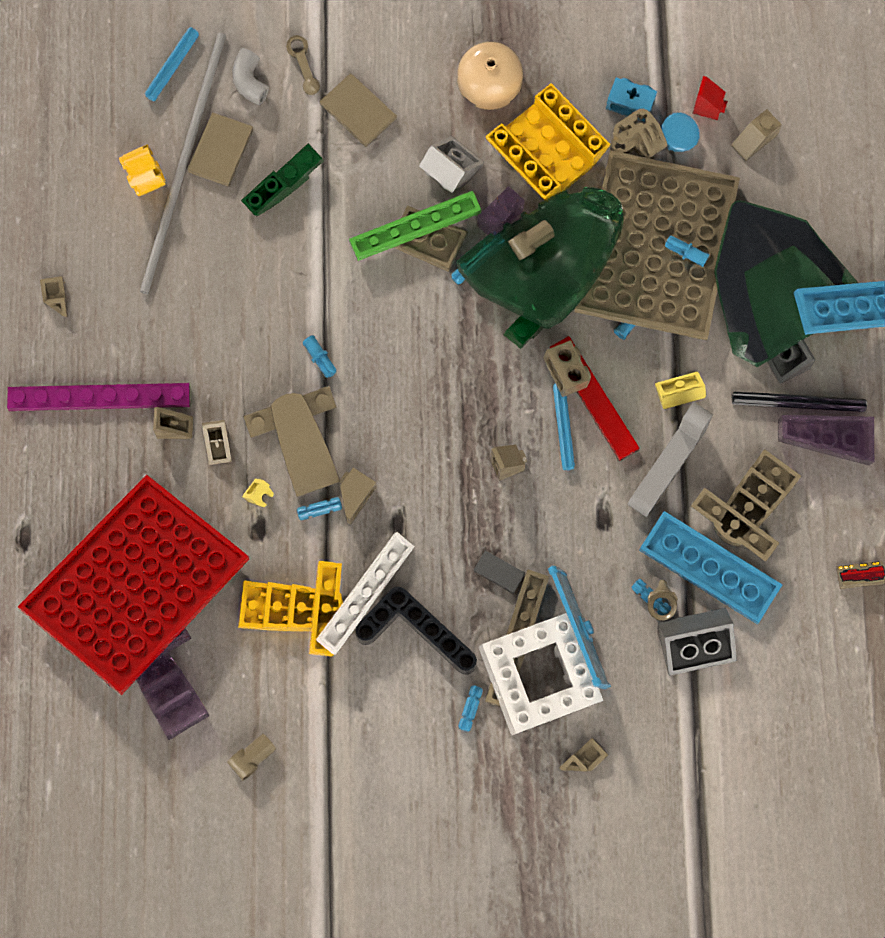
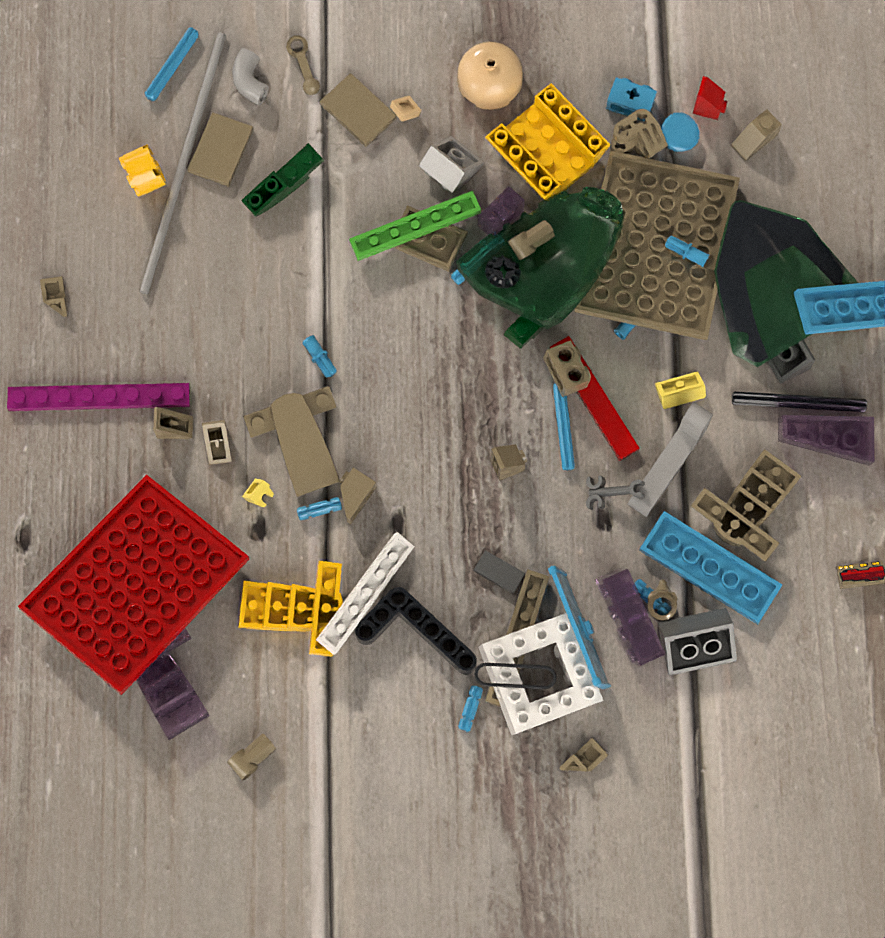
(405, 108): none -> tan plate
(495, 276): none -> black gear
(516, 666): none -> black piece
(599, 490): none -> dark grey bar
(630, 616): none -> clear purple wedge

